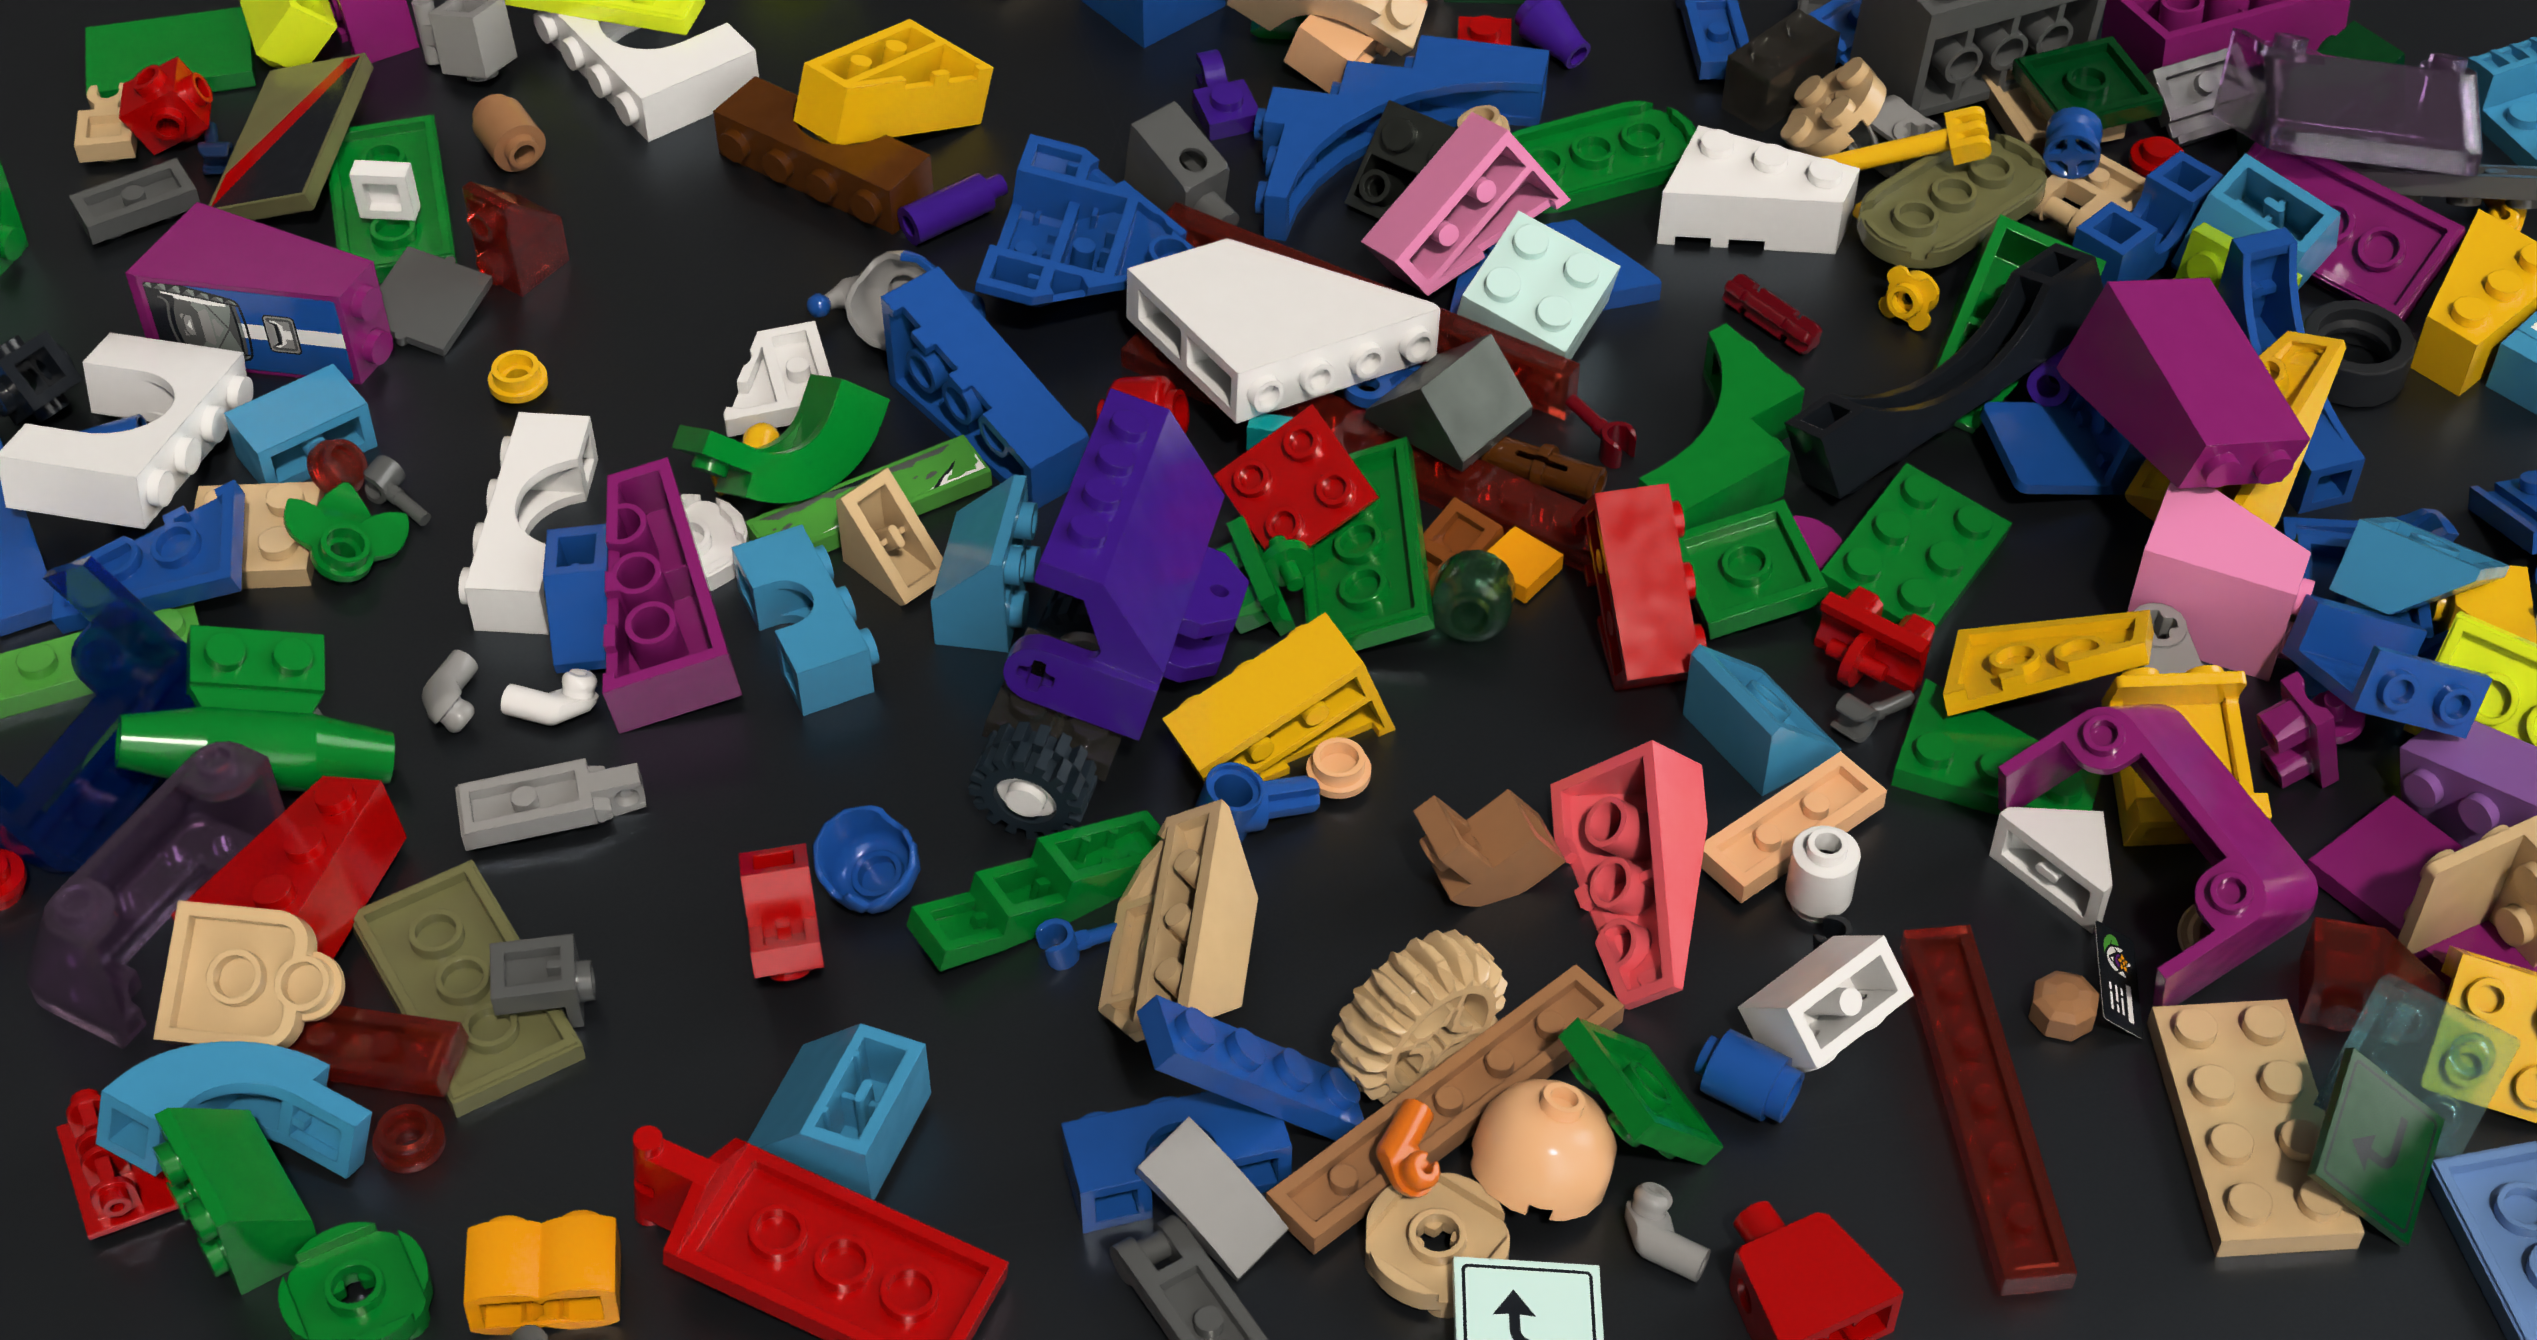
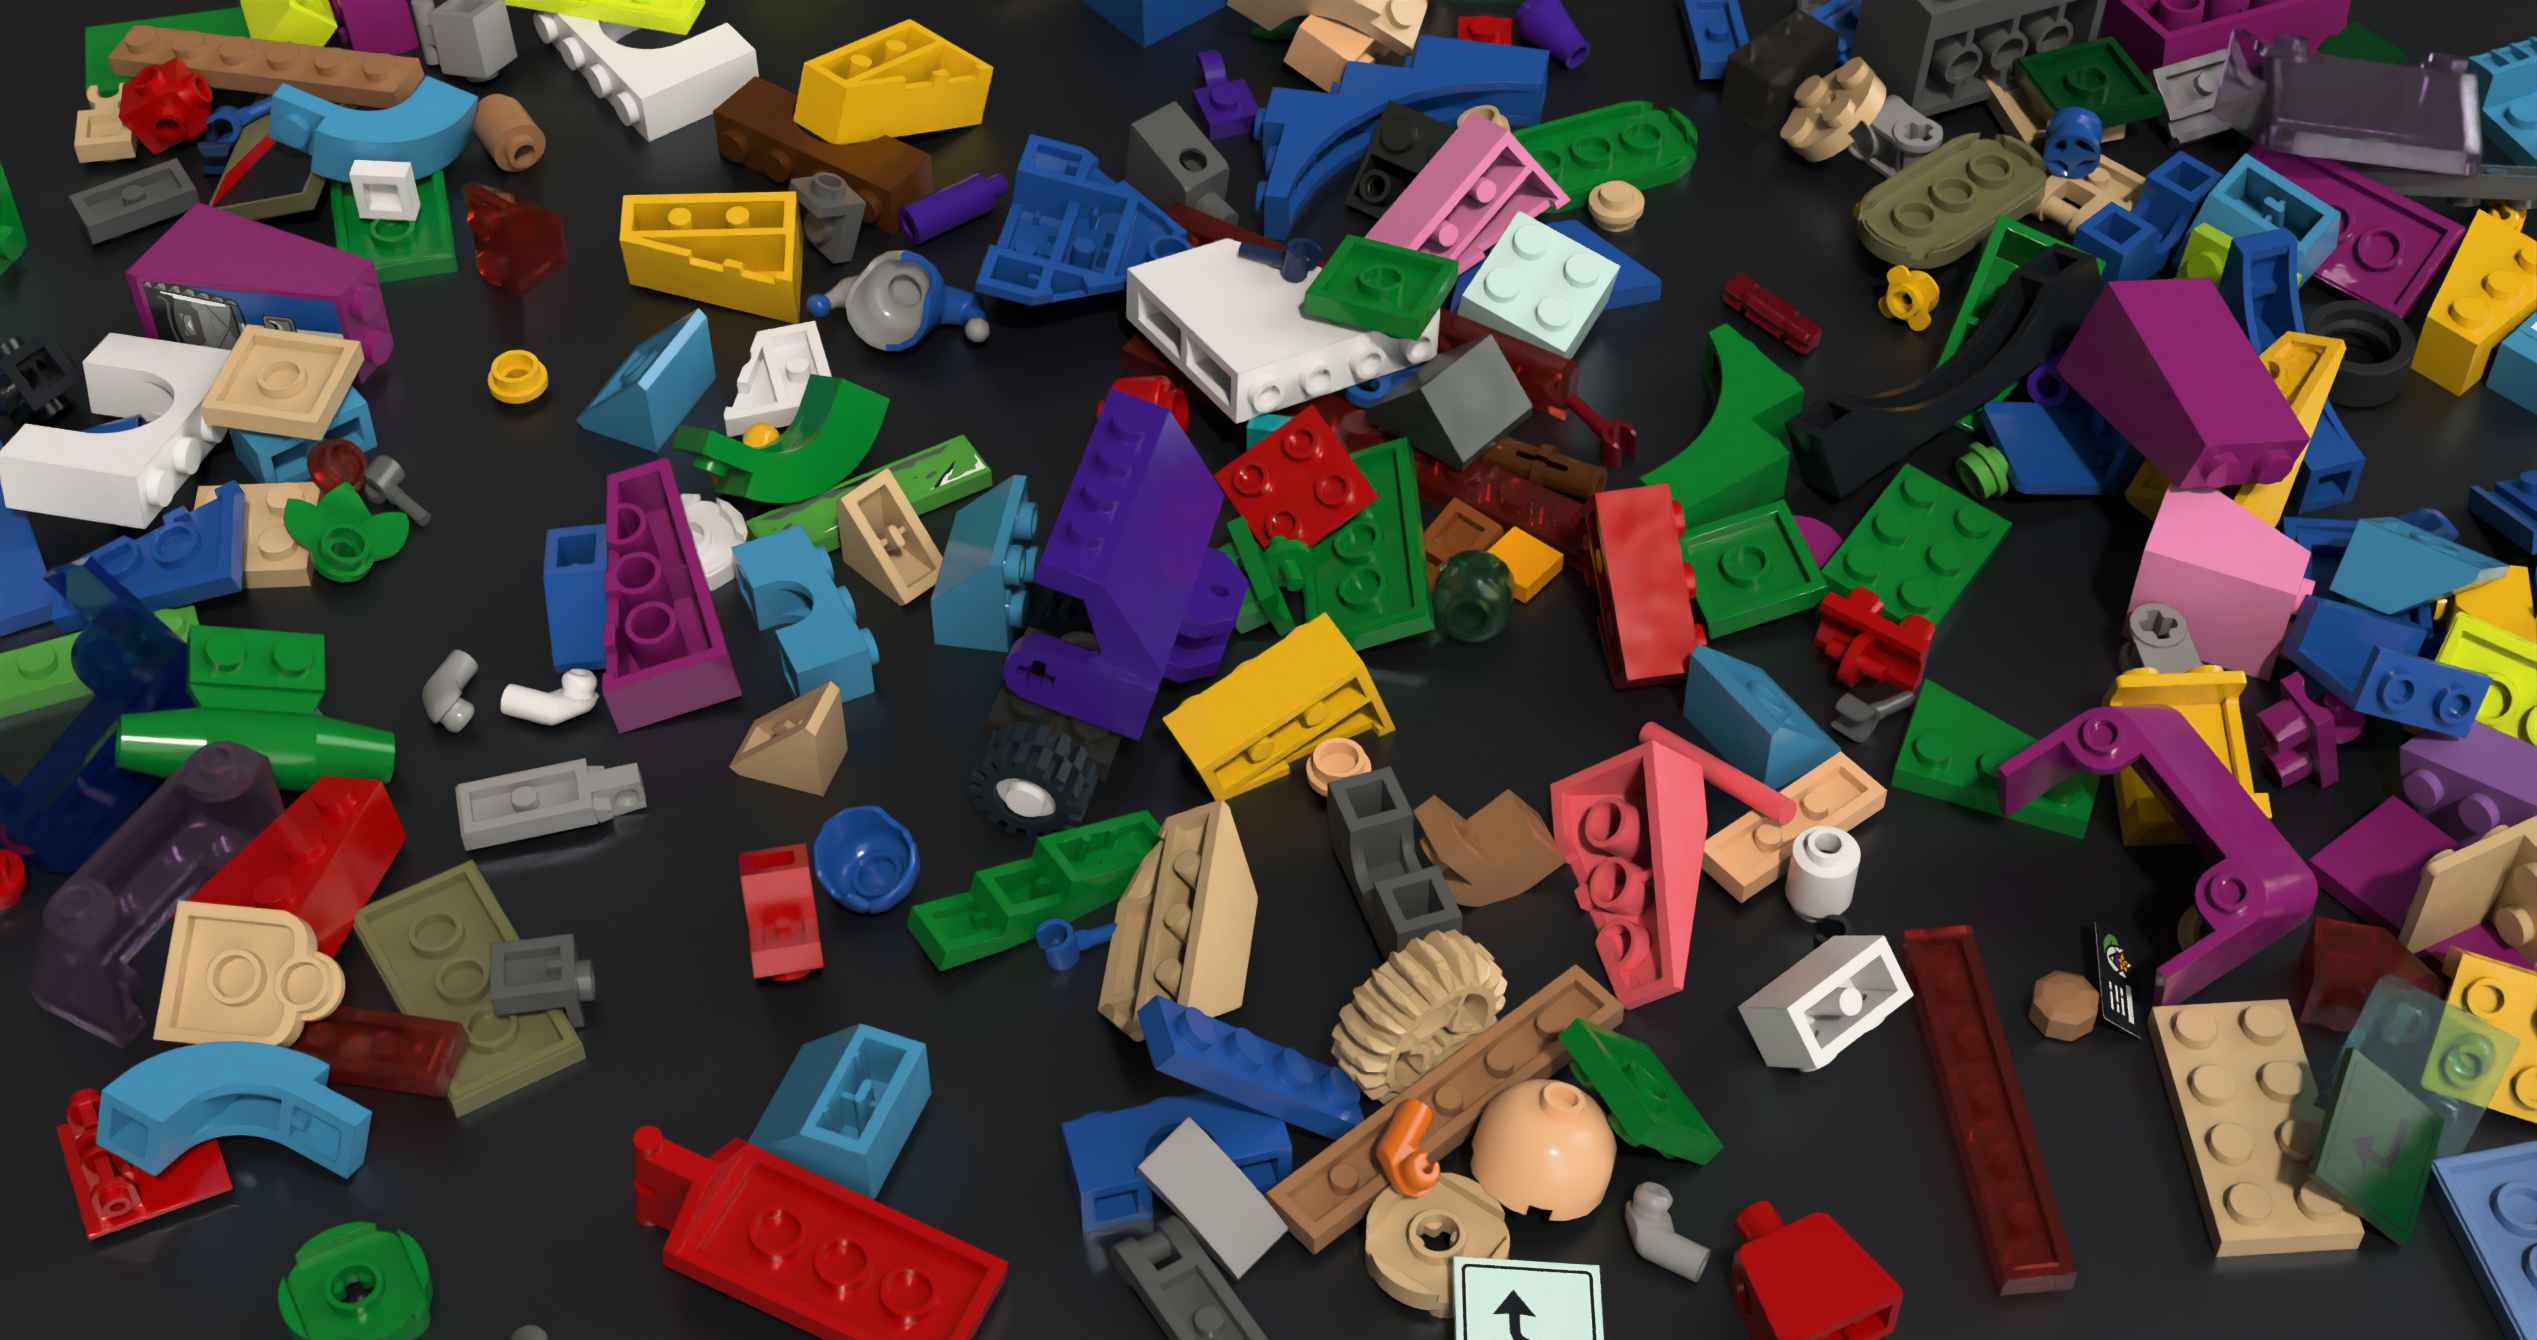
(232, 1193): green slope -> none
(240, 117): none -> blue hand
(264, 65): none -> medium nougat plate
(282, 383): none -> tan plate
(406, 1124): clear red plate -> none
(423, 130): none -> dark azure arch
(431, 299): dark grey piece -> none
(542, 469): white arch -> none
(542, 1273): light orange brick -> none
(655, 385): none -> dark azure slope
(718, 249): none -> yellow wedge
(797, 743): none -> tan slope
(832, 214): none -> dark grey bracket
(976, 386): blue wedge -> none
(1257, 800): blue axle -> none
(1295, 262): none -> dark blue hand
(1377, 850): none -> dark grey arch
(1381, 287): none -> green plate
(1616, 205): none -> tan plate
(1726, 776): none -> coral bar
(1748, 1076): blue brick -> none
(1757, 193): white wedge -> none
(1964, 135): yellow hinge -> none
(1983, 471): none -> bright green plate
(2039, 656): yellow wing -> none
(2059, 857): white slope -> none
(2151, 153): red plate -> none

